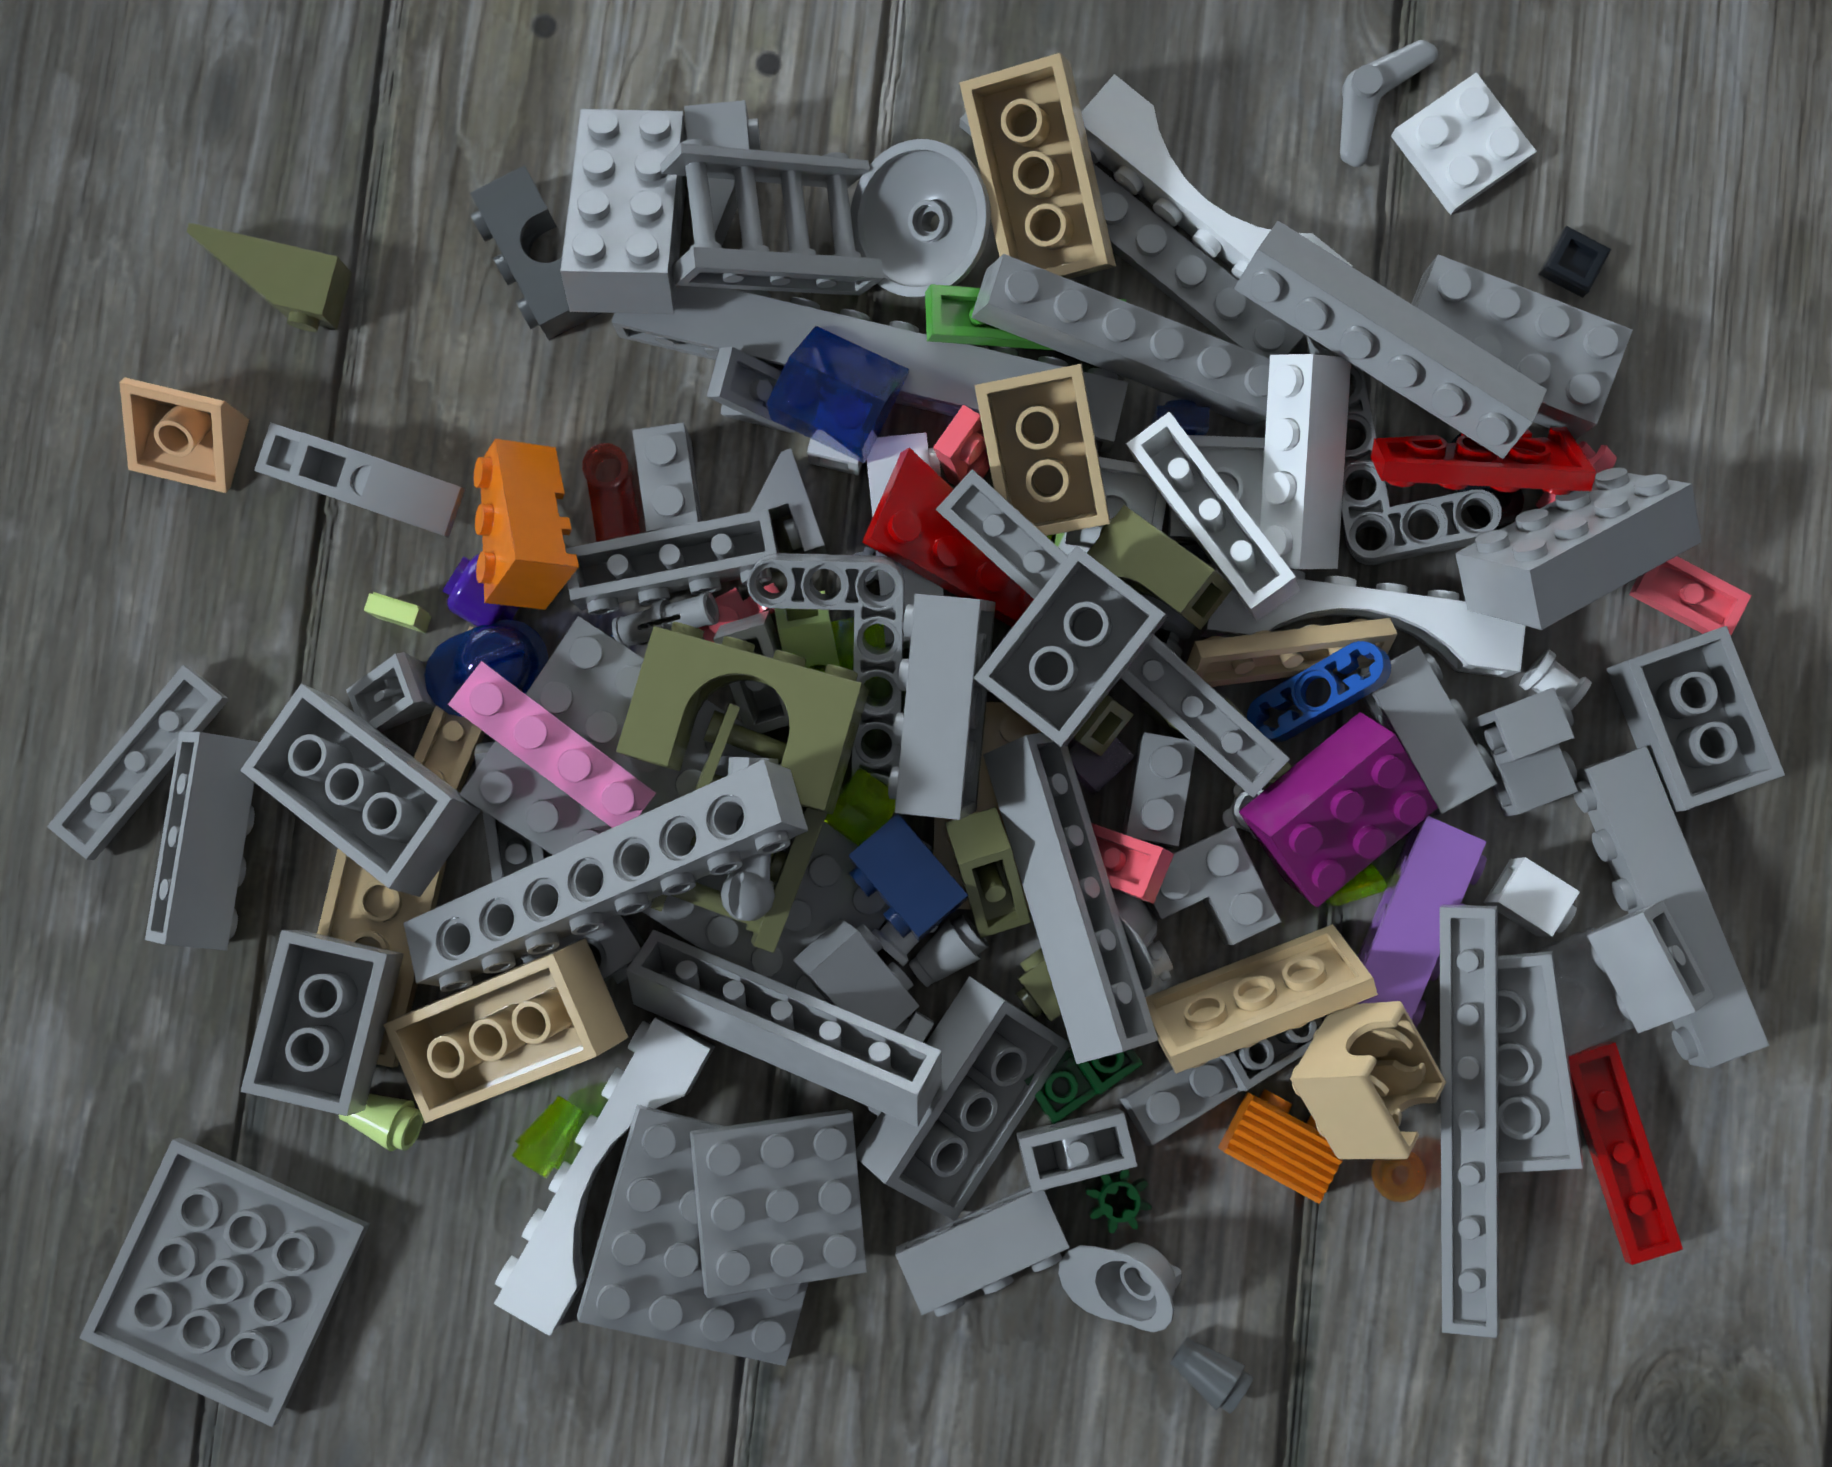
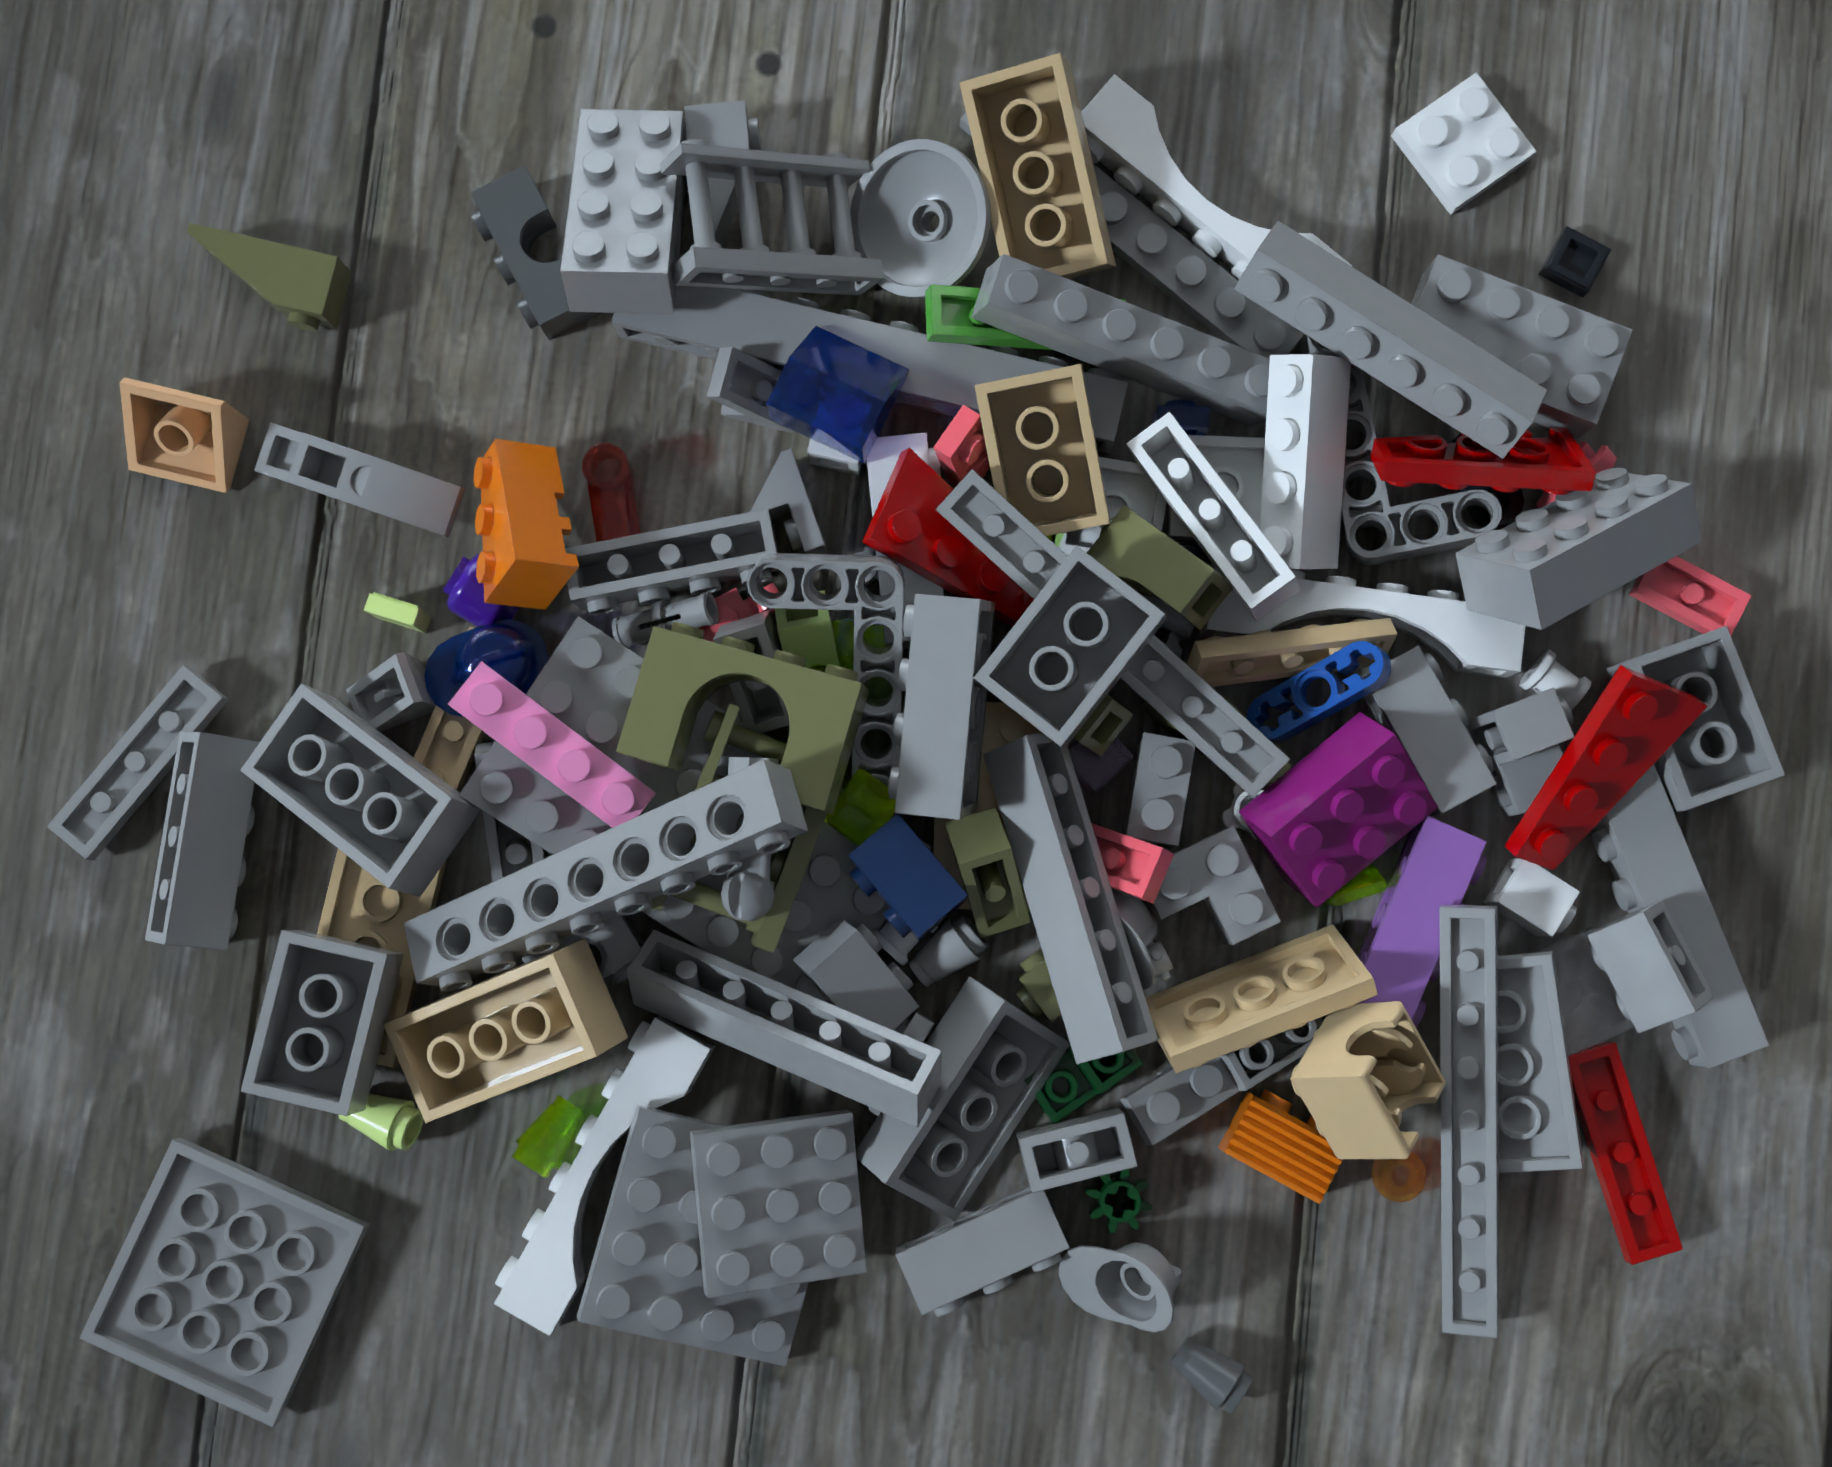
(667, 476): light grey brick -> none
(1365, 89): light grey piece -> none
(1608, 755): none -> red wing

